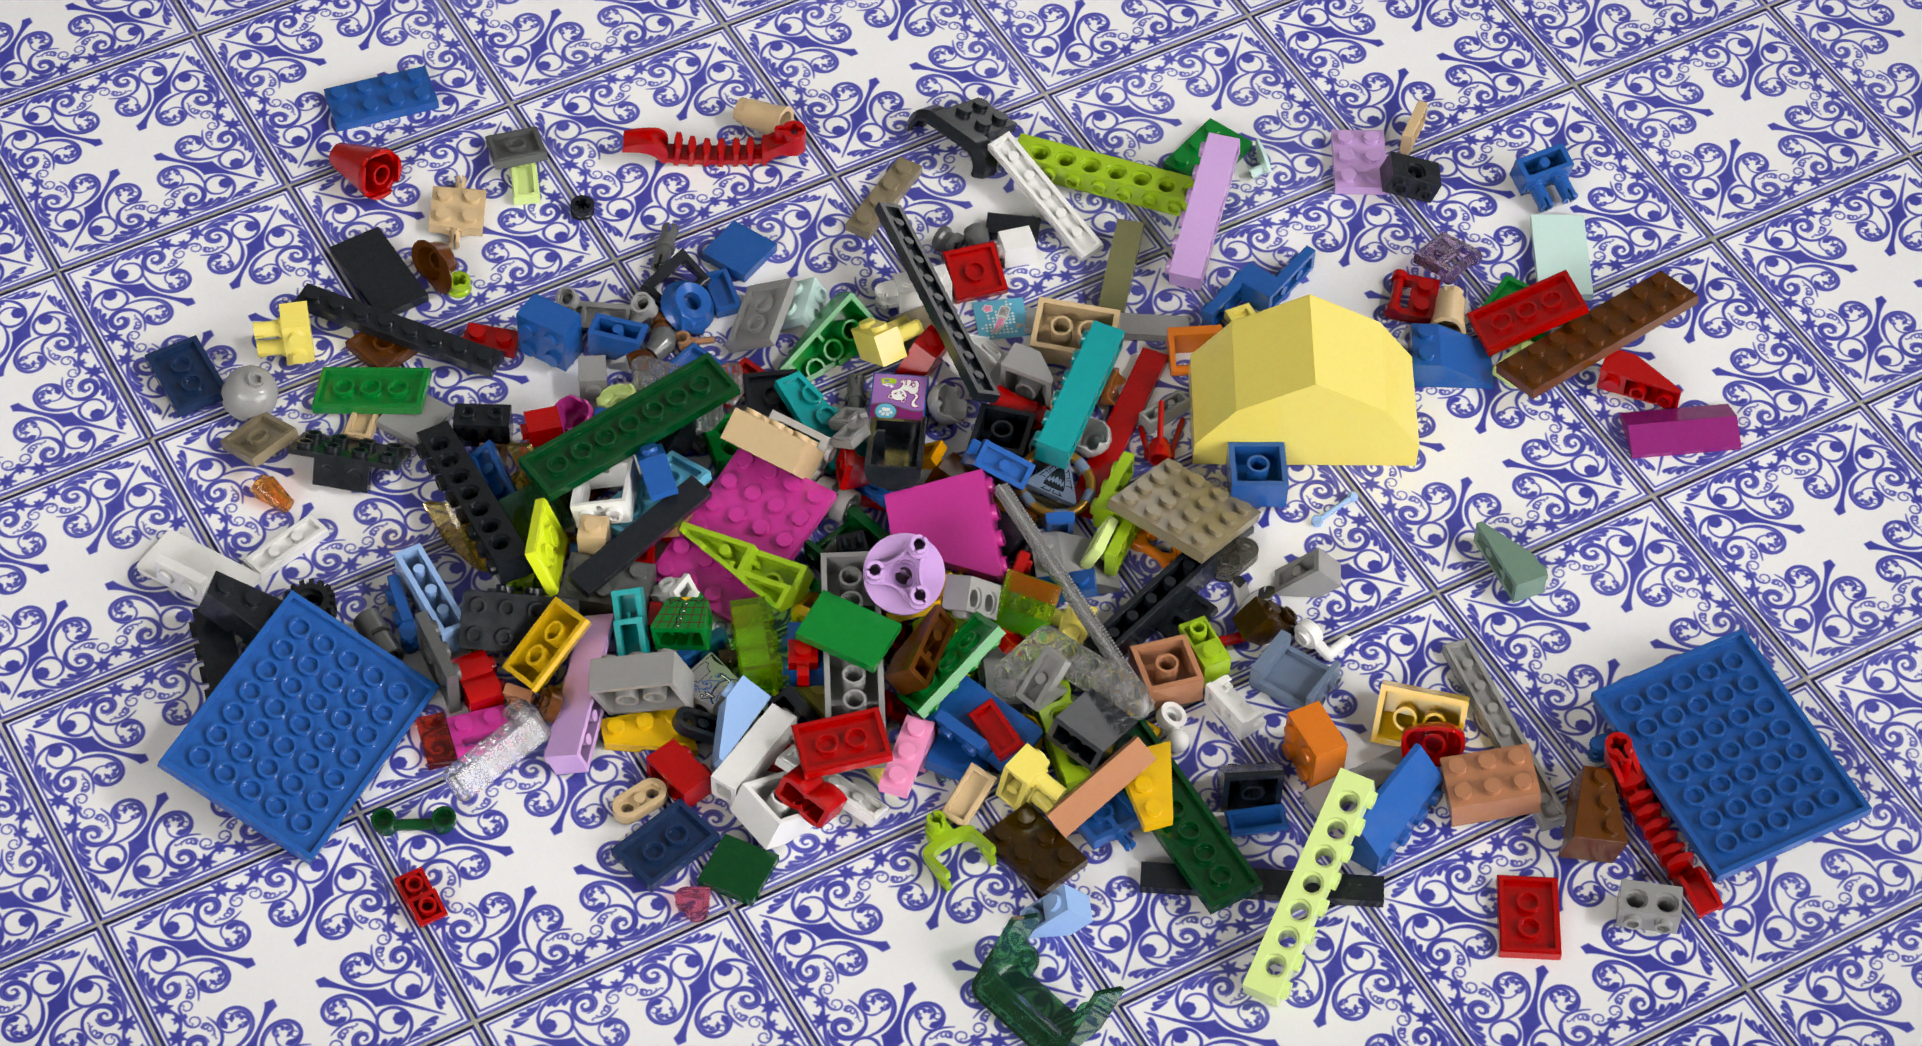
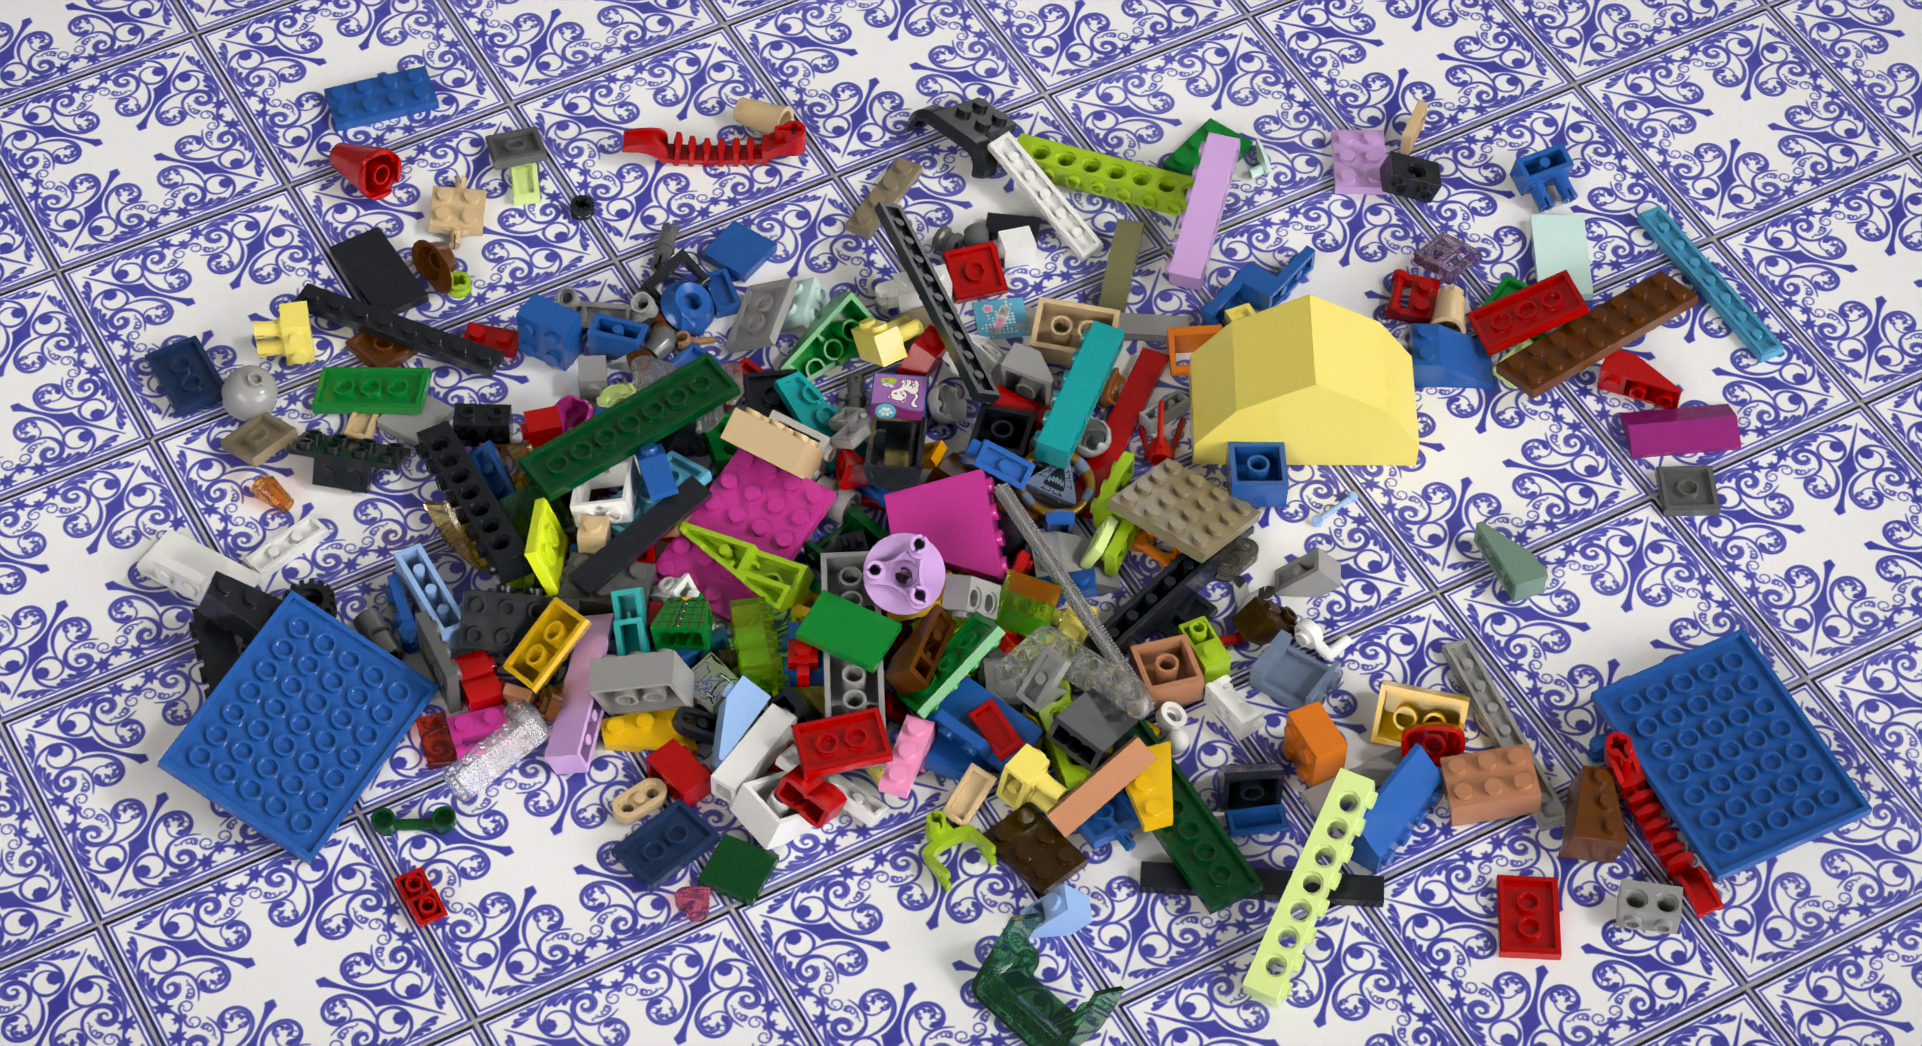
(1687, 491): none -> dark grey tile
(1710, 284): none -> dark azure tile

